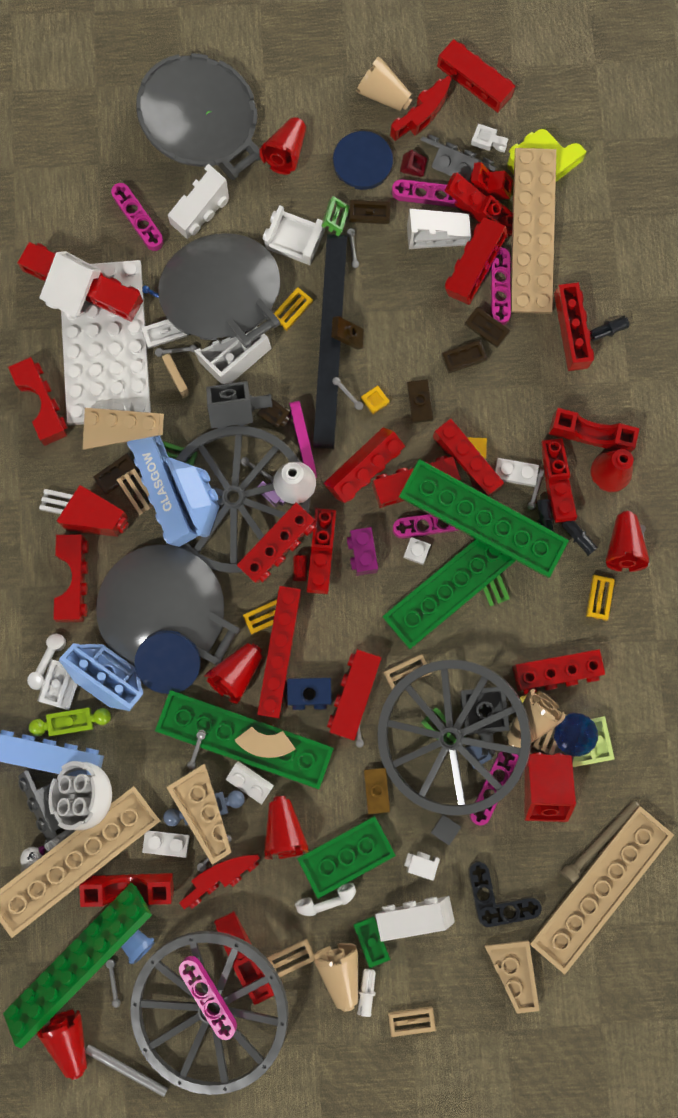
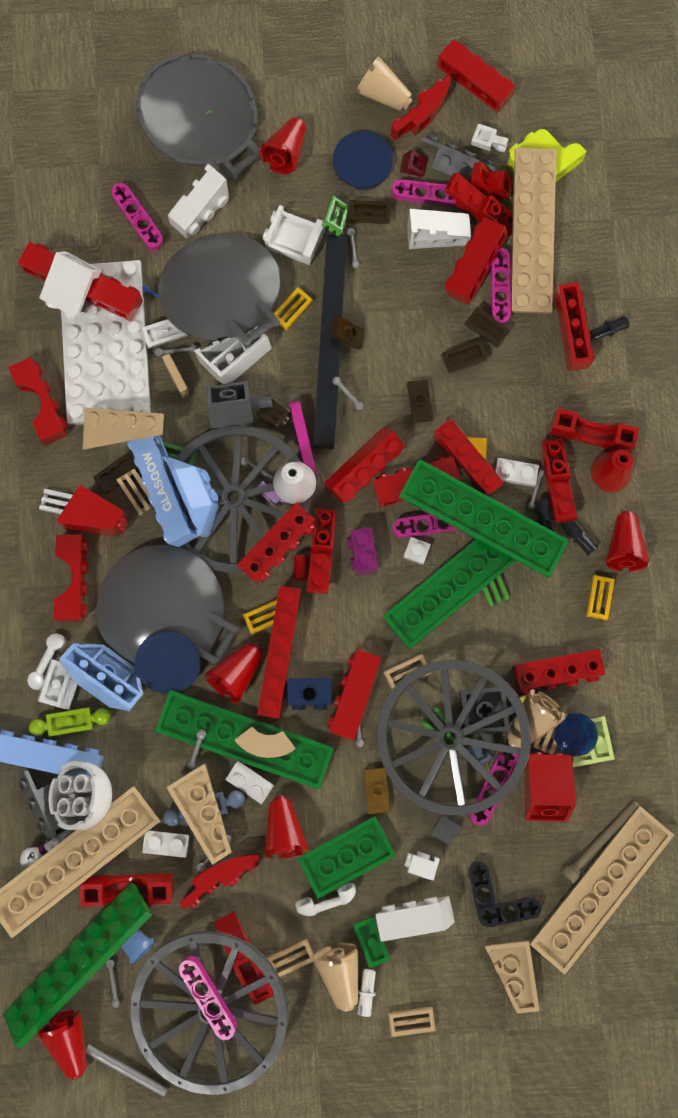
(375, 399): yellow tile -> none

